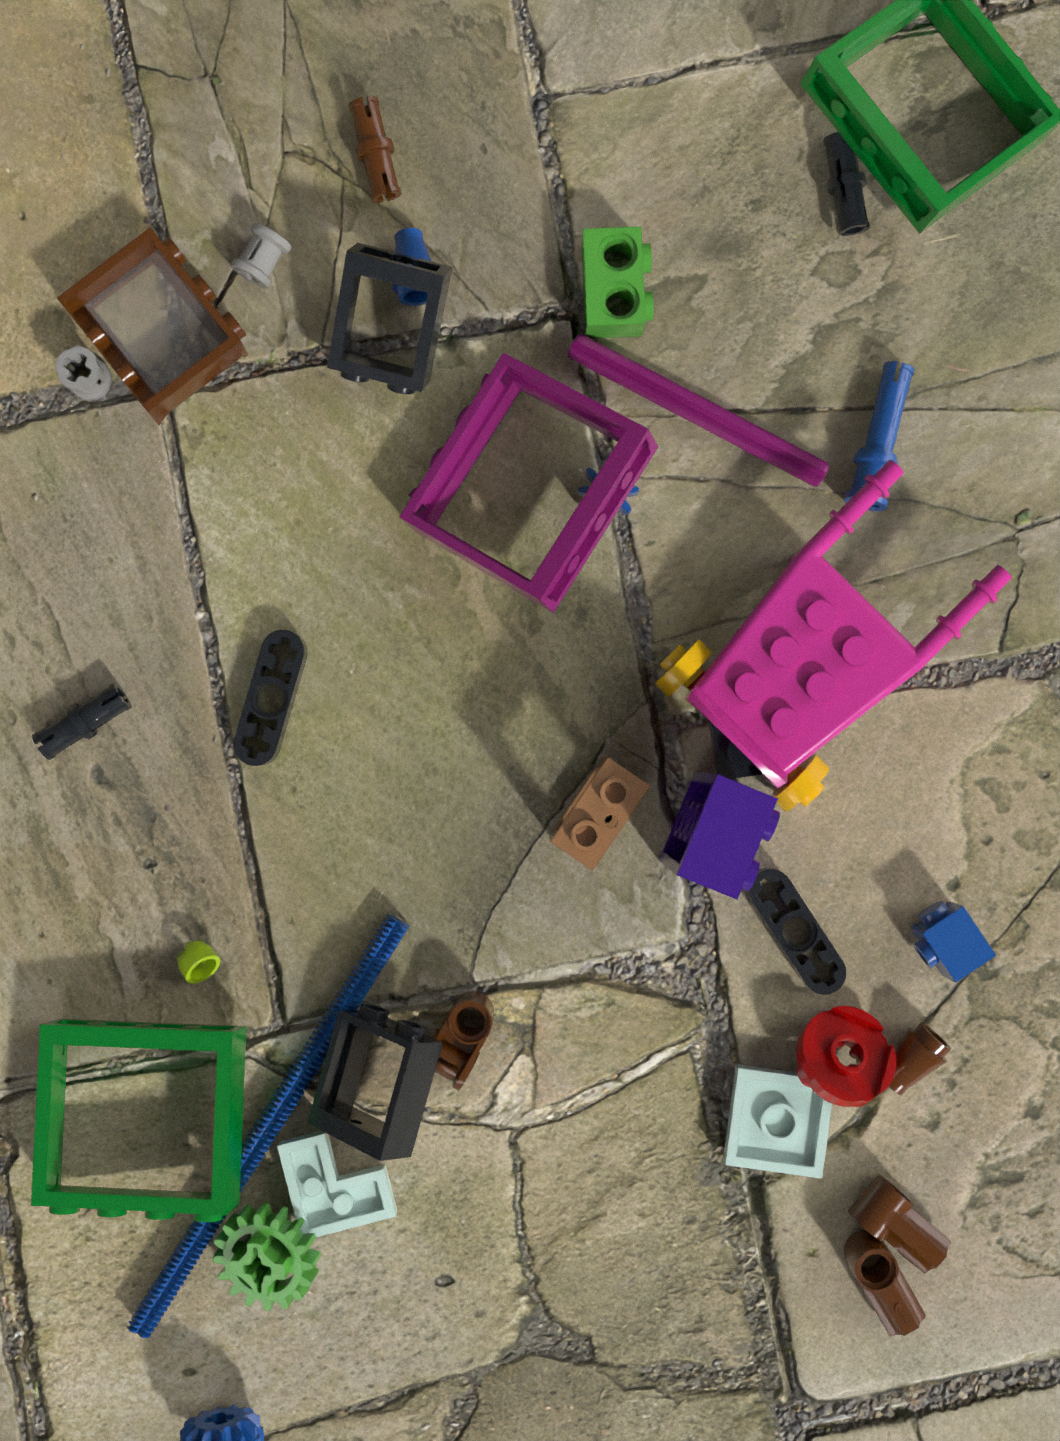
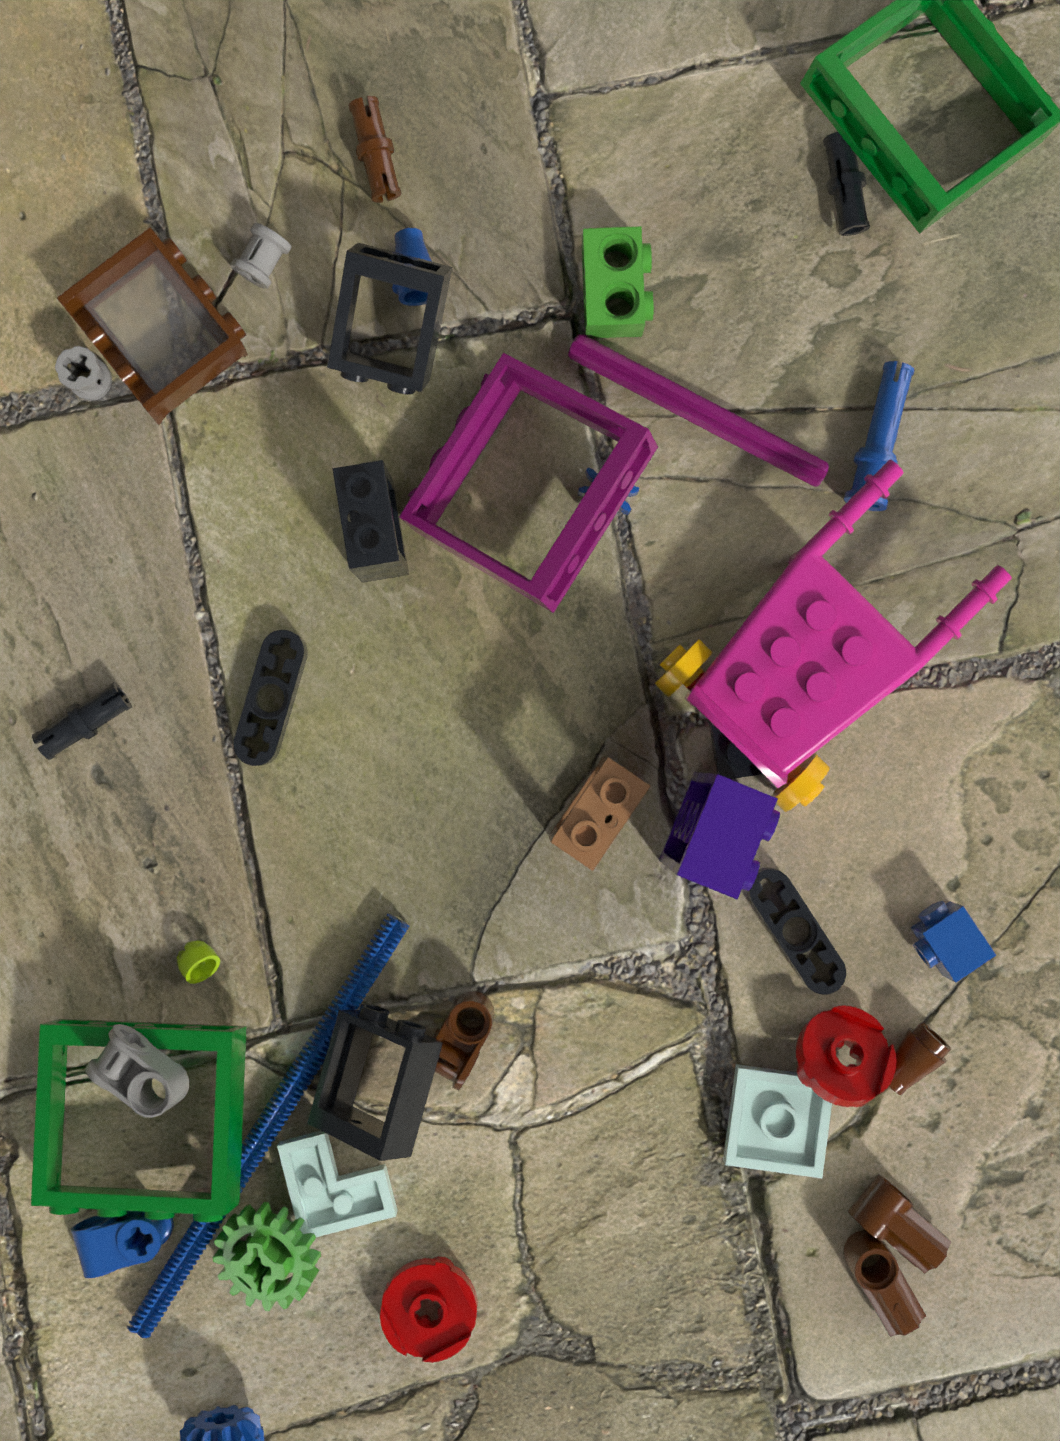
(117, 1242): none -> blue piece
(128, 1071): none -> light grey piece
(374, 532): none -> black window
(420, 1336): none -> red plate

